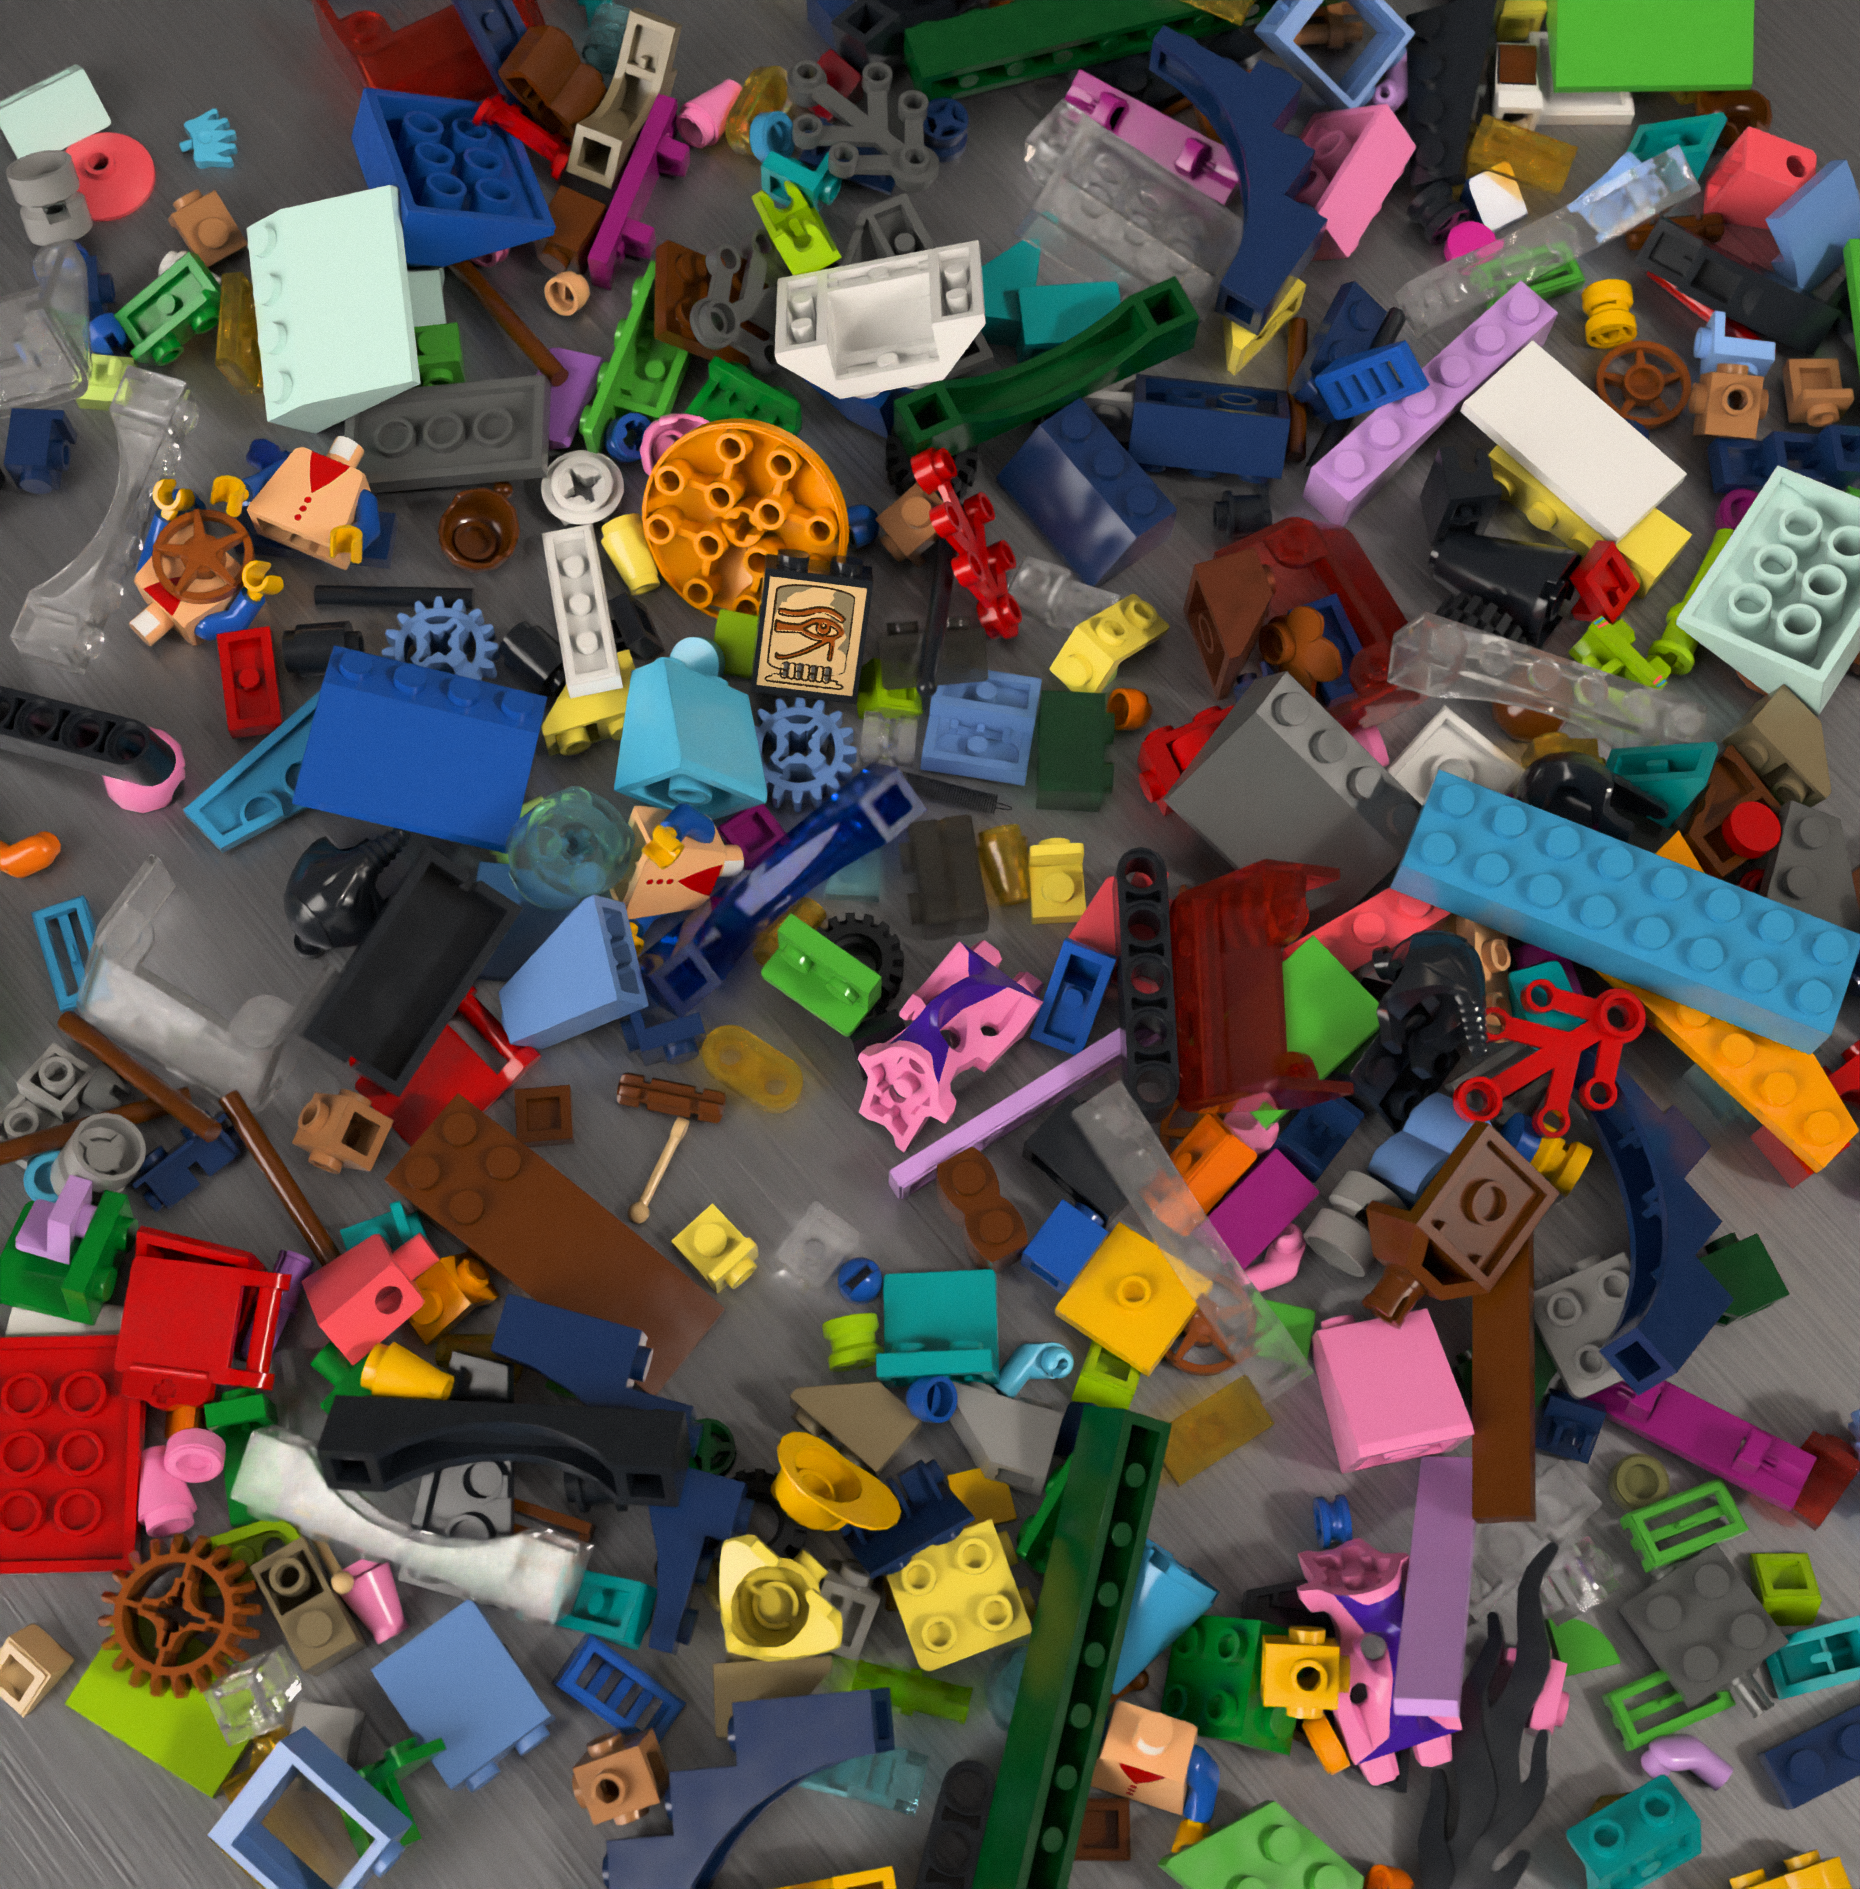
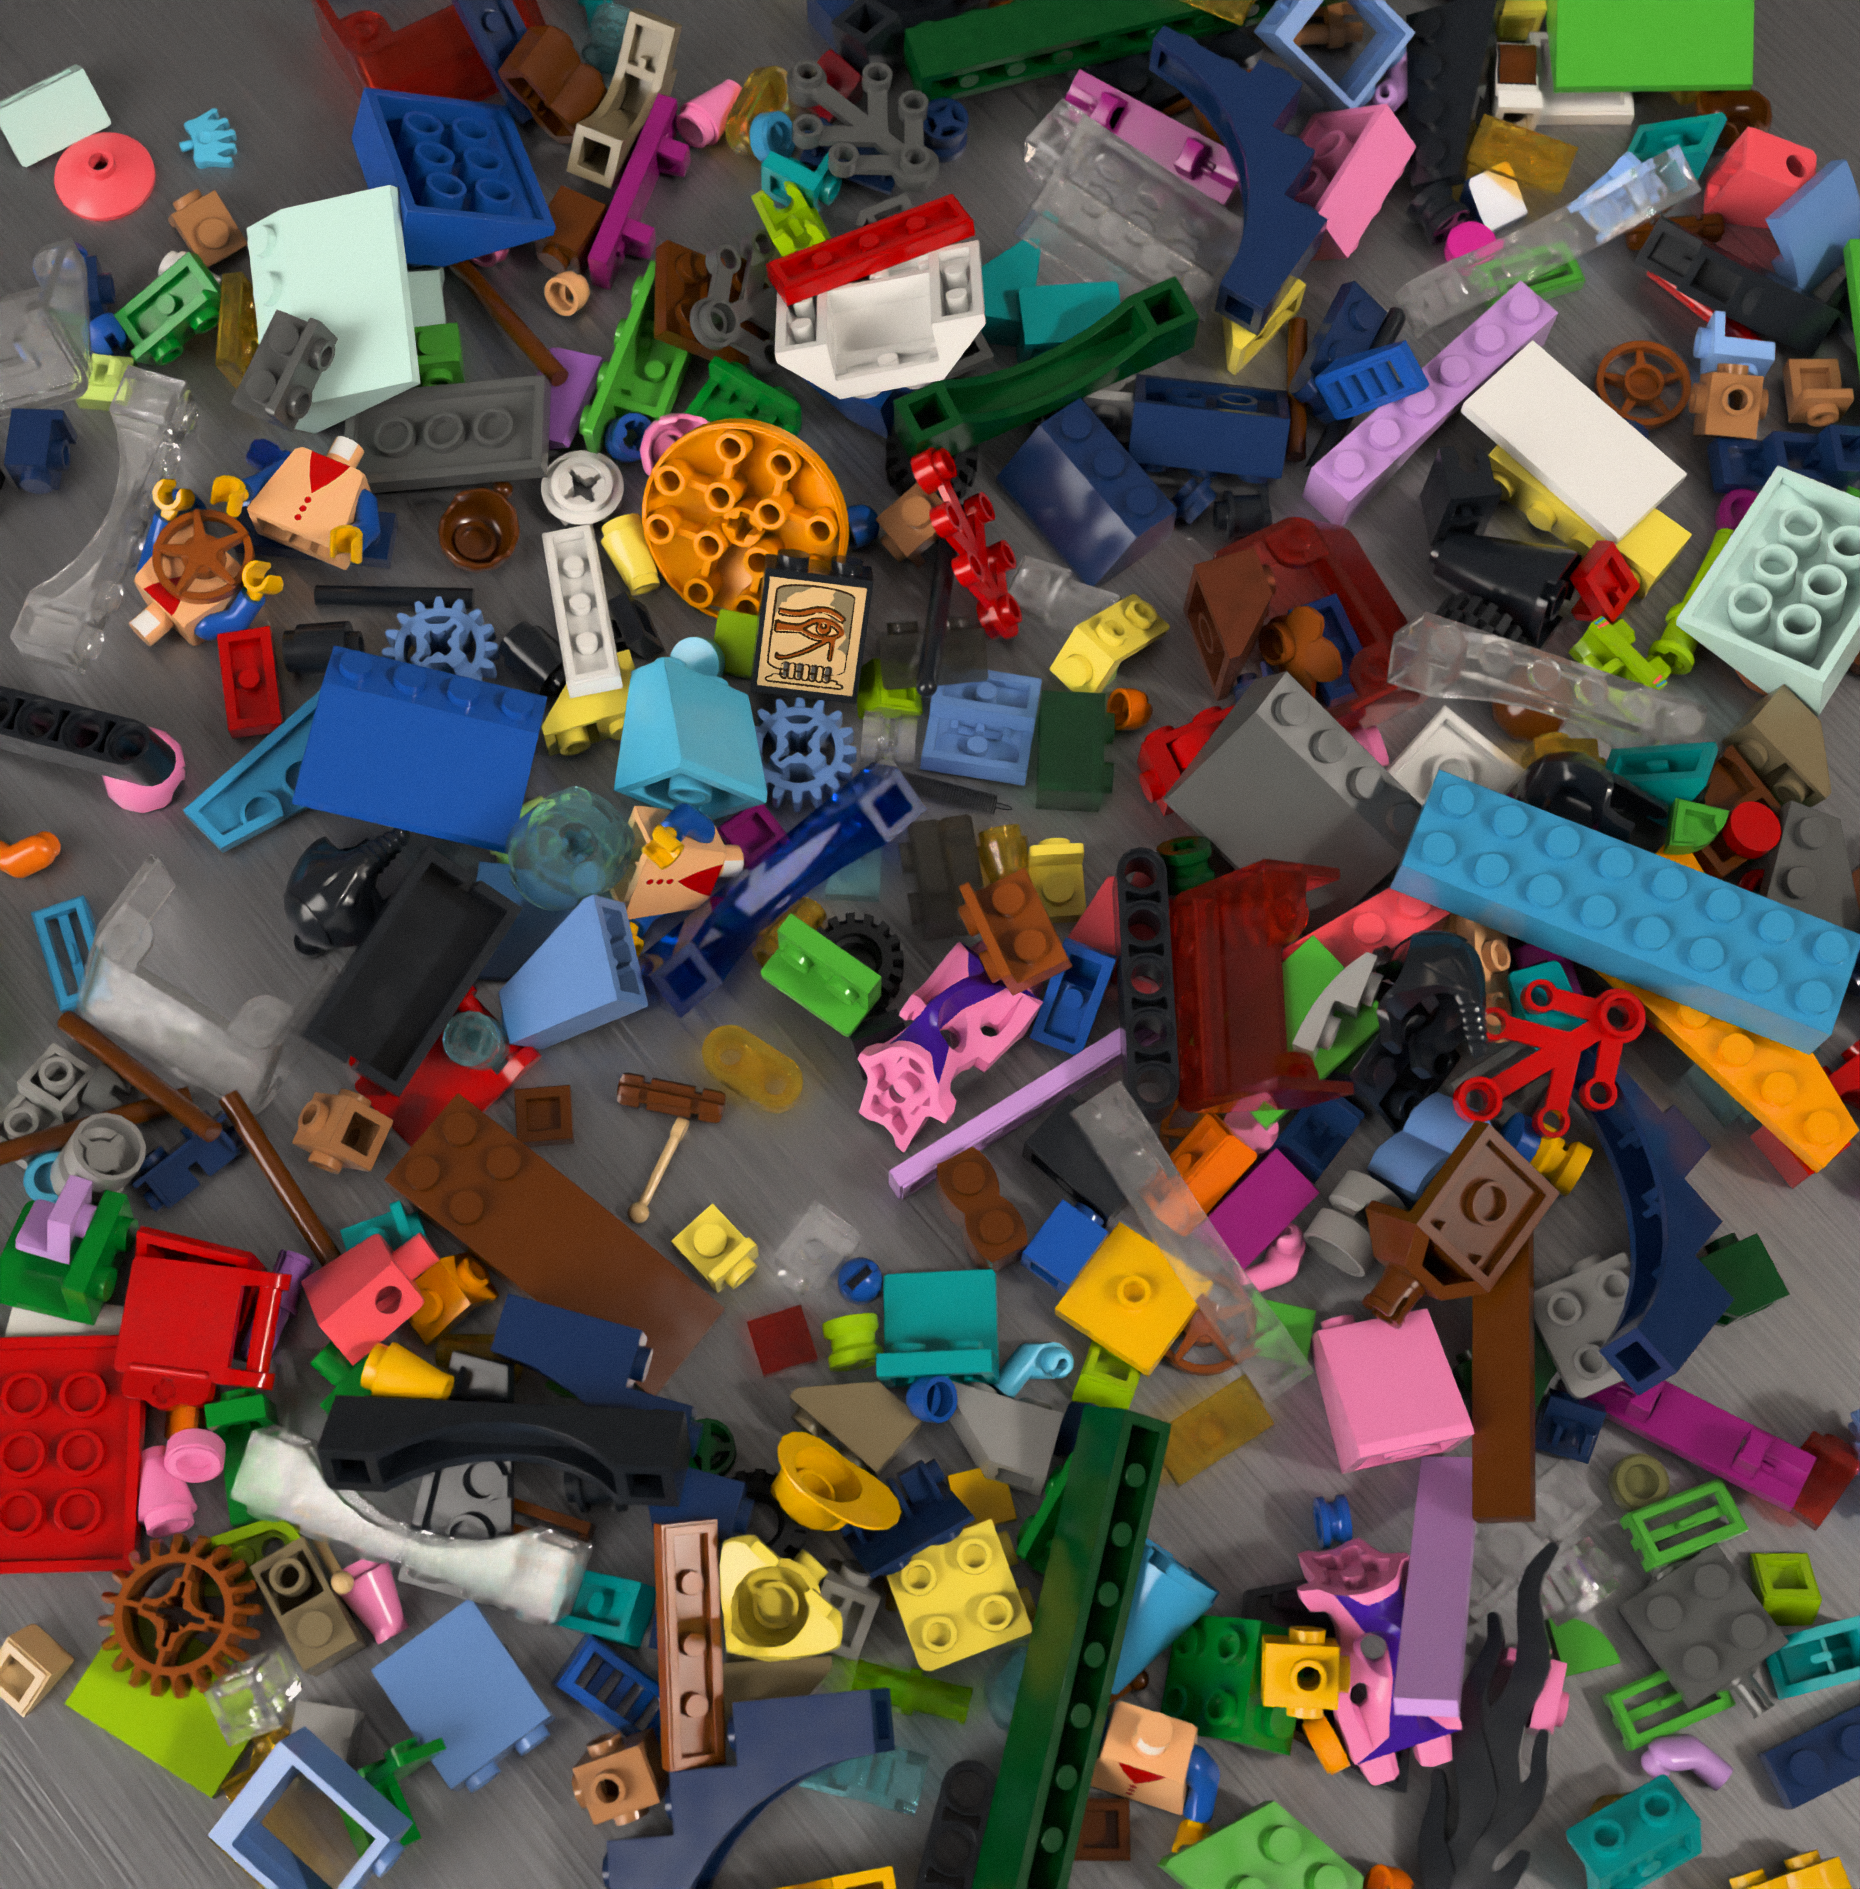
(49, 195): light grey wheel -> none
(285, 370): none -> dark grey bracket
(485, 1045): none -> clear light blue wheel
(510, 119): red piece -> none
(670, 1041): dark blue bracket -> none
(689, 1644): none -> tile
(782, 1341): none -> clear red tile
(870, 249): none -> red tile
(1016, 931): none -> dark orange bracket
(1186, 862): none -> dark green wheel
(1193, 499): none -> dark blue plate
(1346, 993): none -> light grey slope
(1608, 308): yellow wheel -> none
(1692, 826): none -> bright green tile

